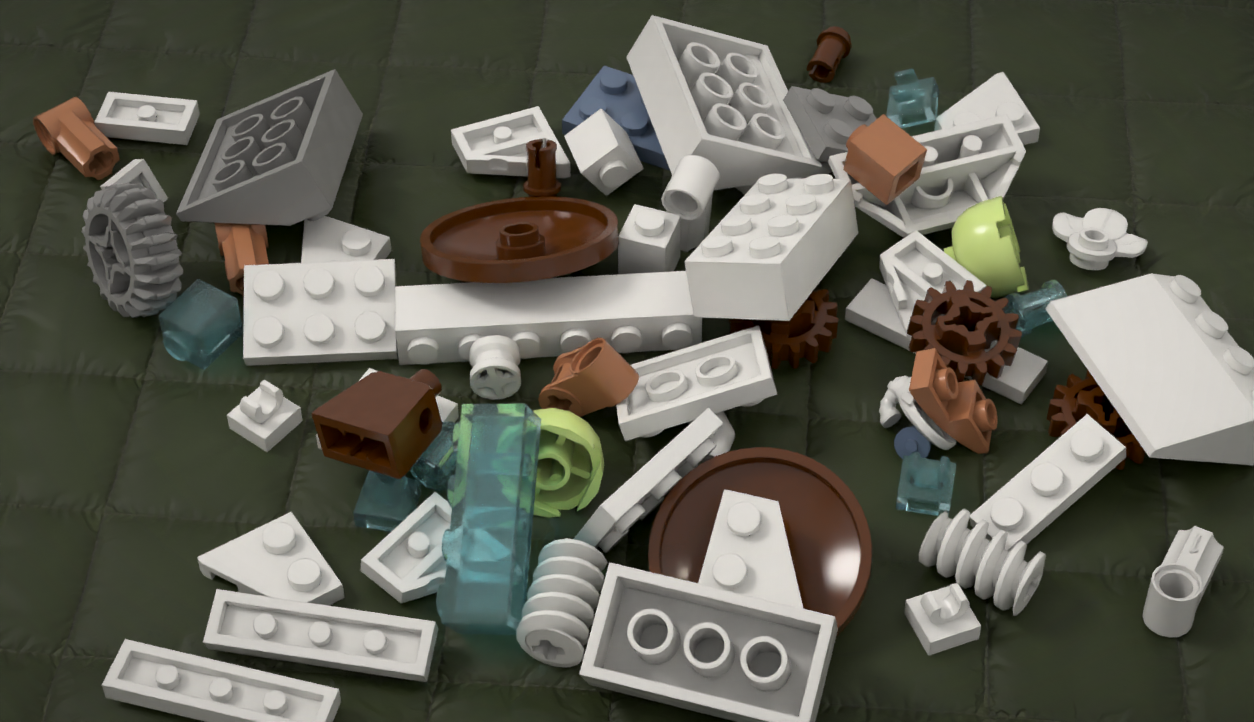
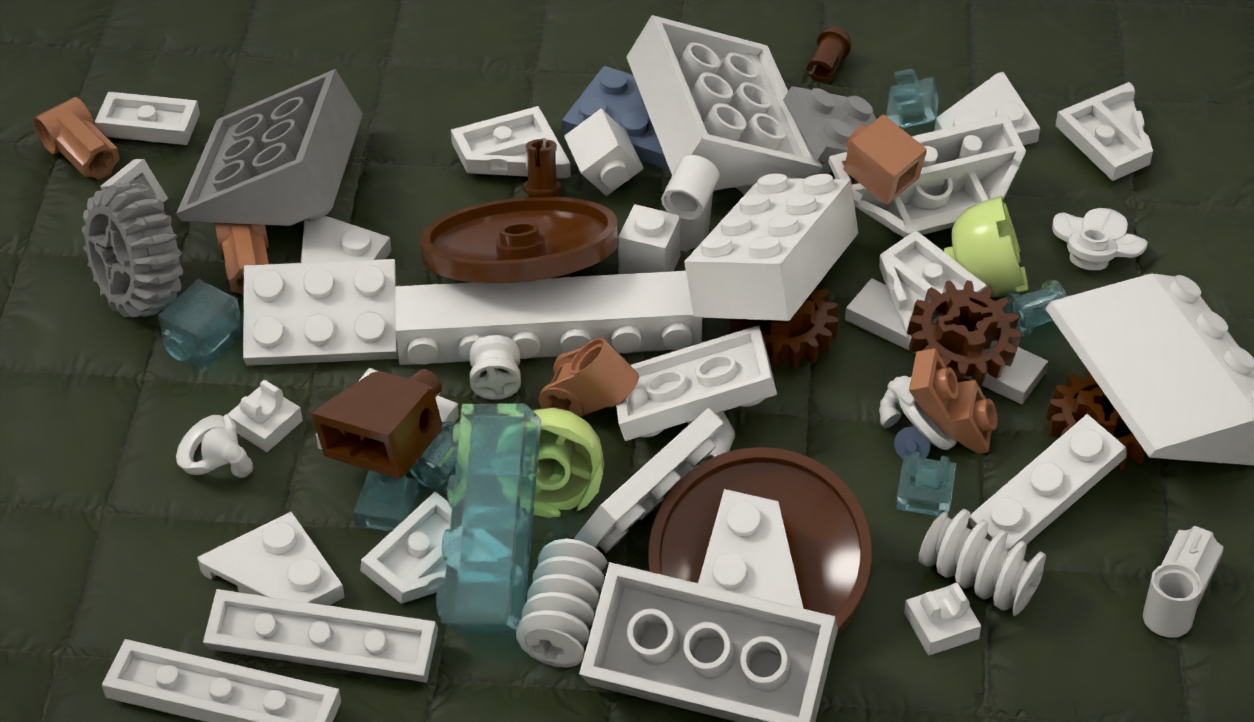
(217, 448): none -> white piece
(1109, 131): none -> white wing

